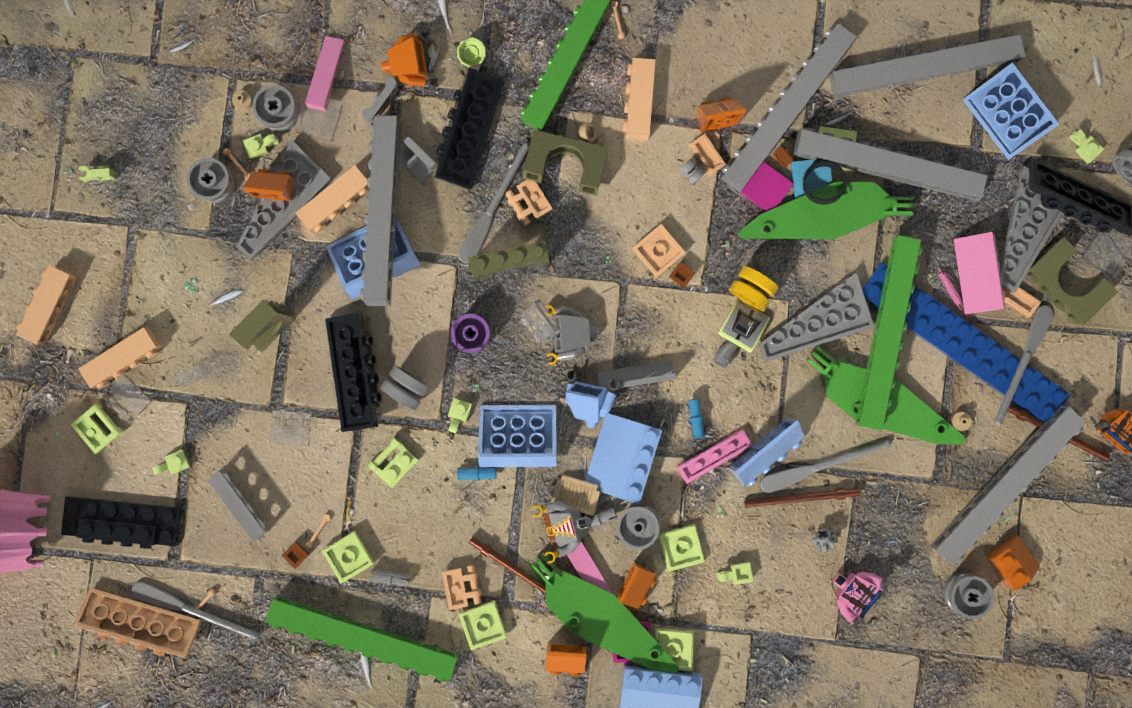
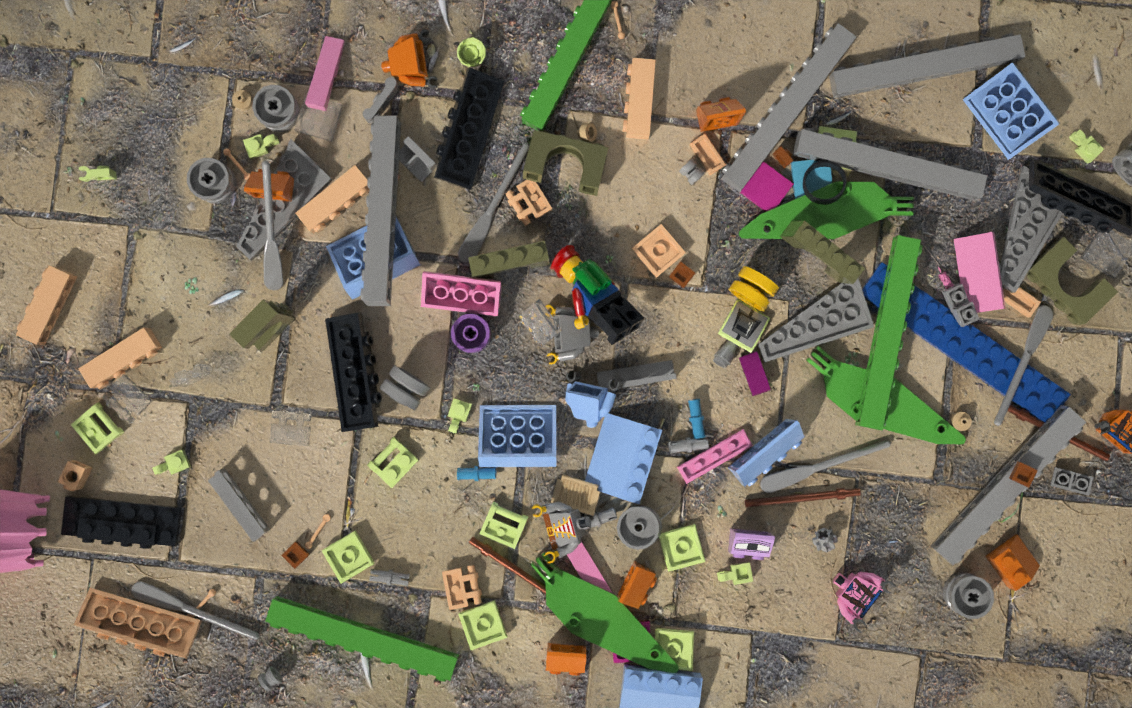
(82, 471): none -> light nougat brick
(270, 678): none -> light grey wheel
(272, 262): none -> light grey piece
(460, 293): none -> bright pink slope
(501, 531): none -> yellowish green plate
(596, 296): none -> piece
(688, 445): none -> light grey pin
(751, 543): none -> lavender slope
(754, 374): none -> magenta slope
(839, 264): none -> olive arch
(960, 306): none -> light grey slope
(1023, 474): none -> dark orange plate
(1071, 481): none -> light grey slope

